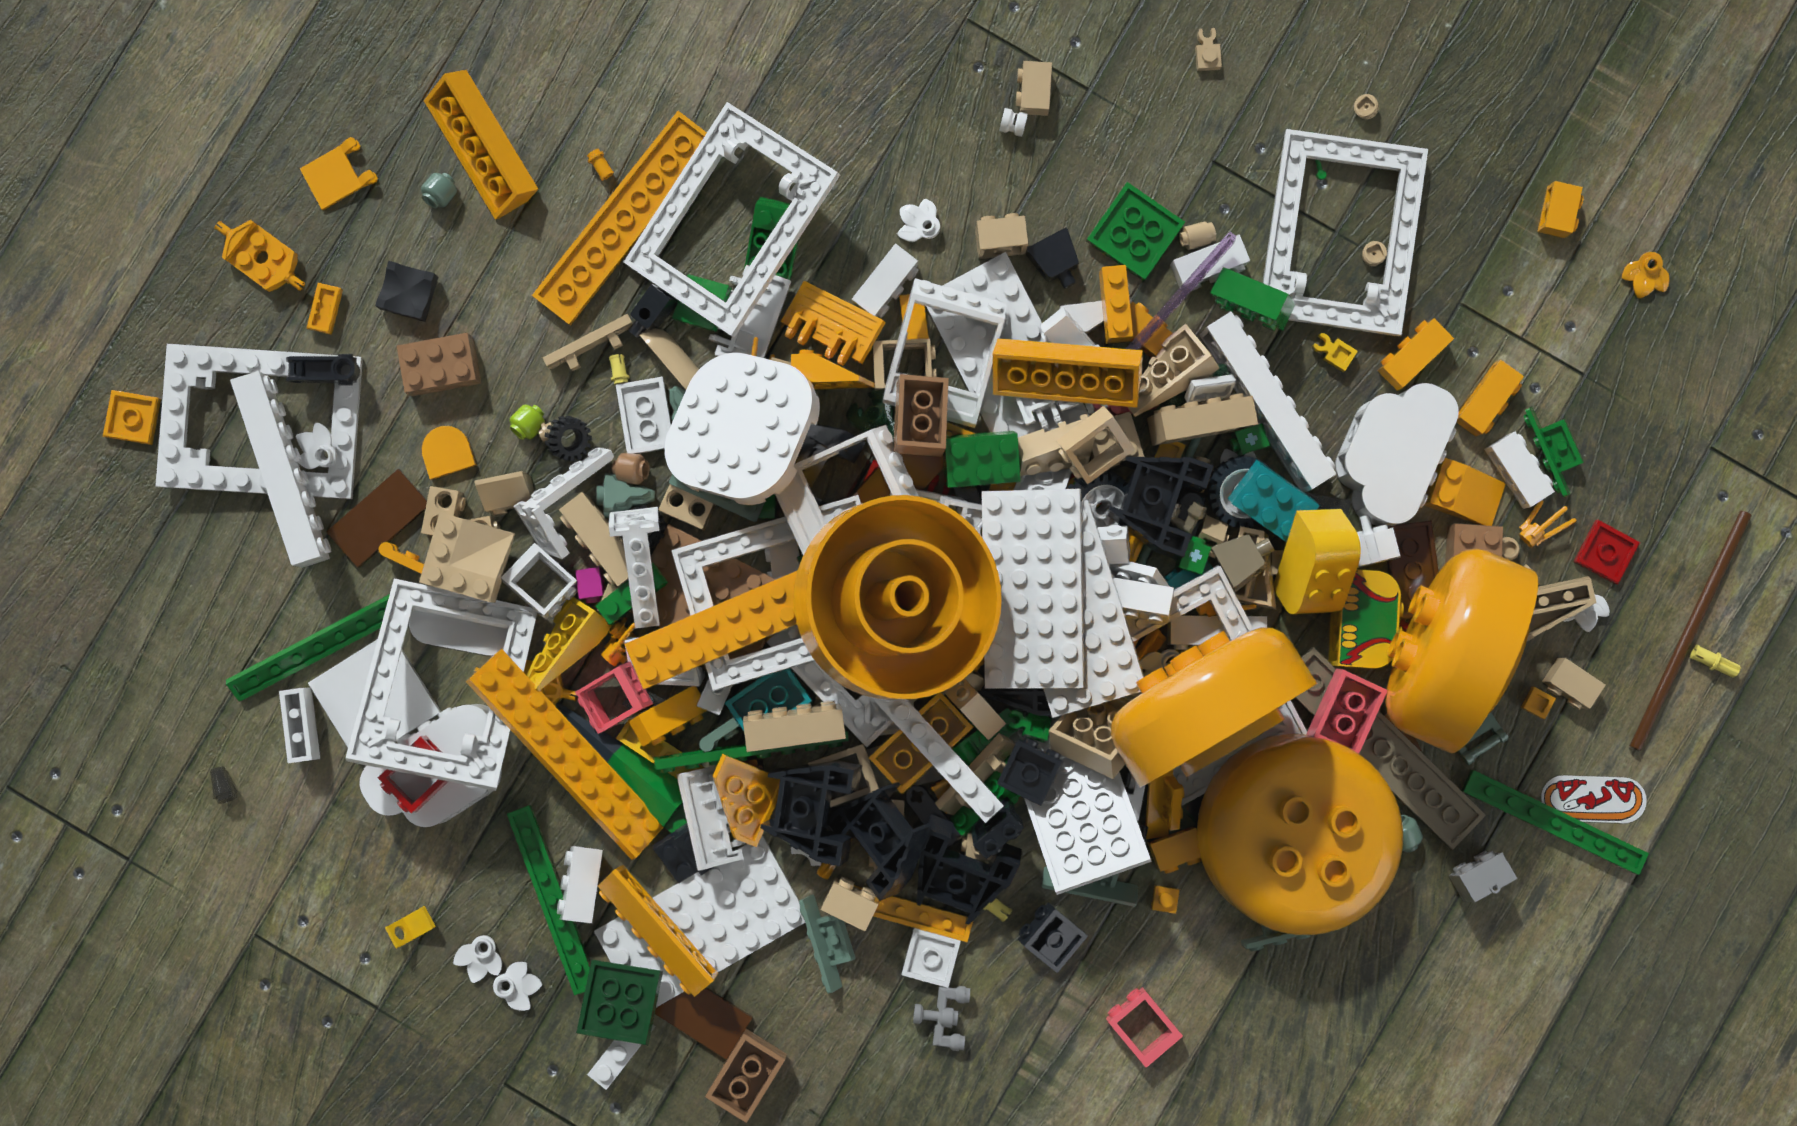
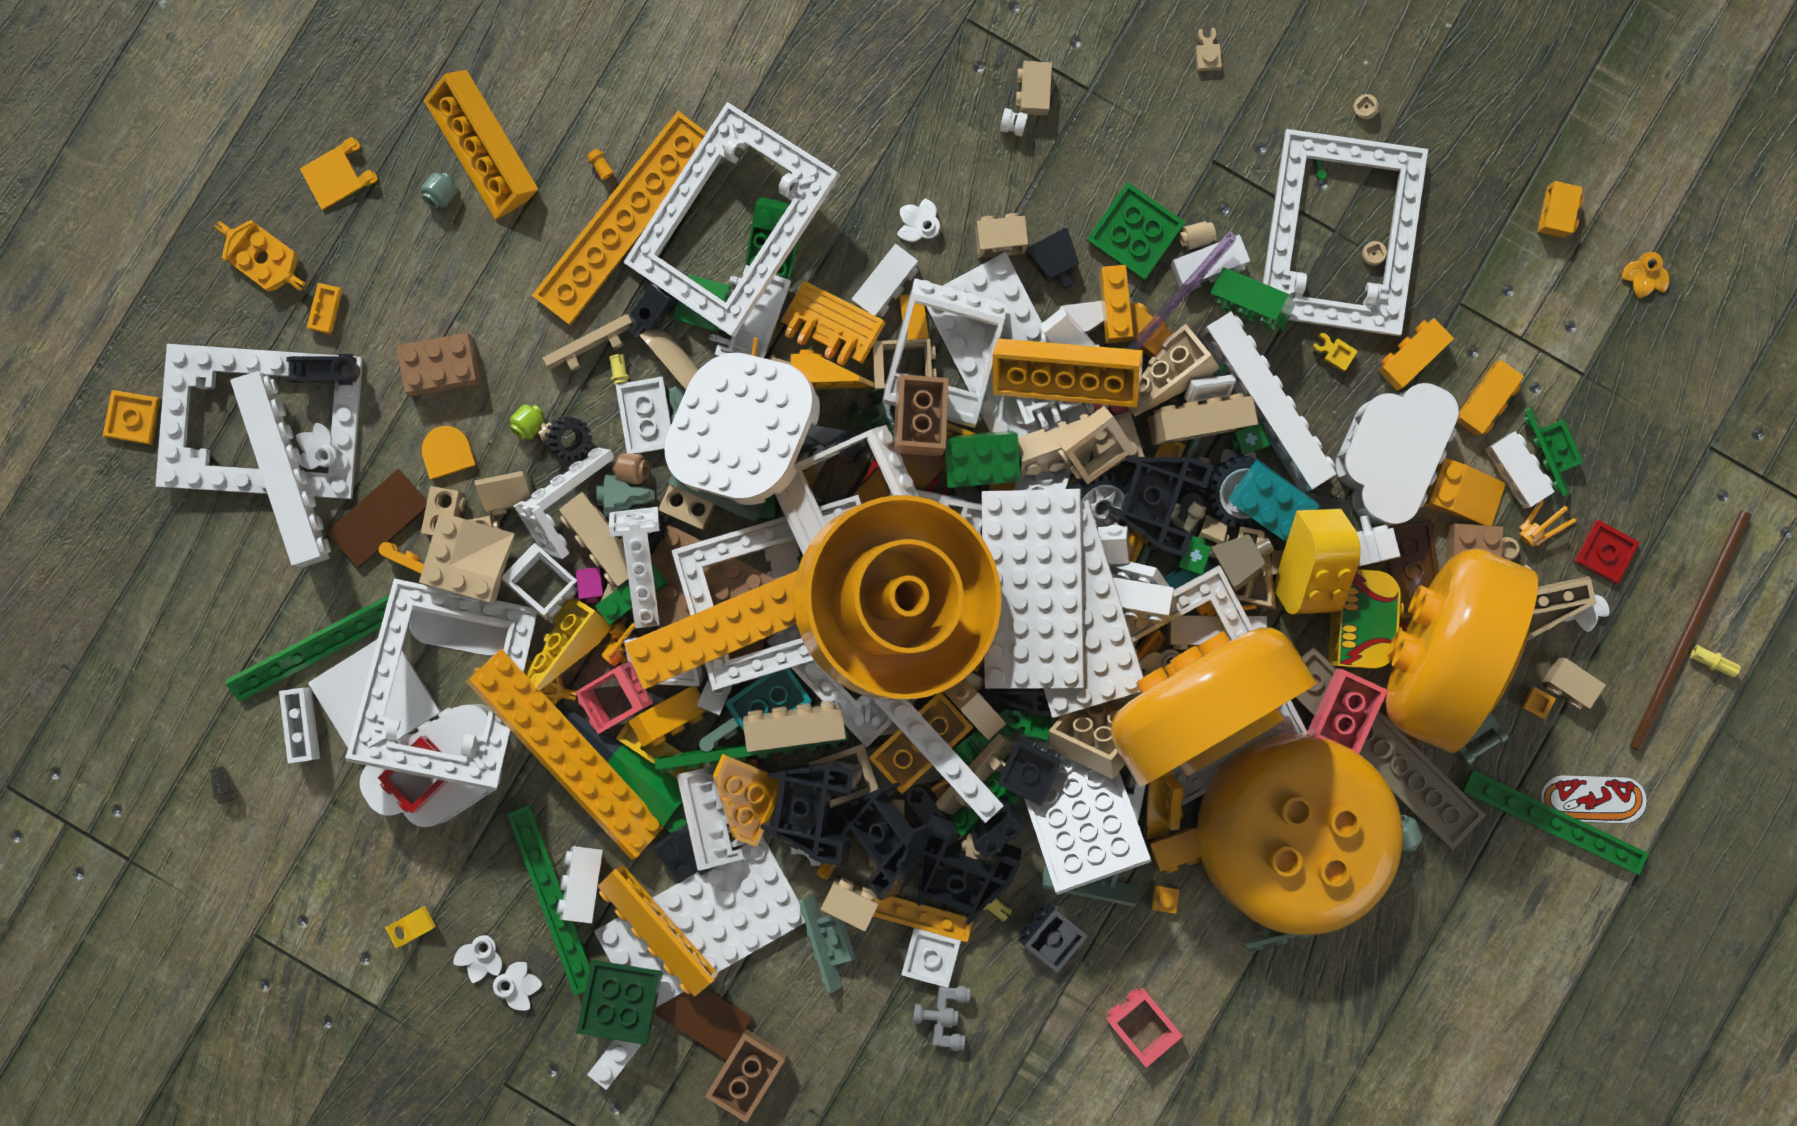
(407, 291): black brick -> none
(1480, 877): light grey brick -> none

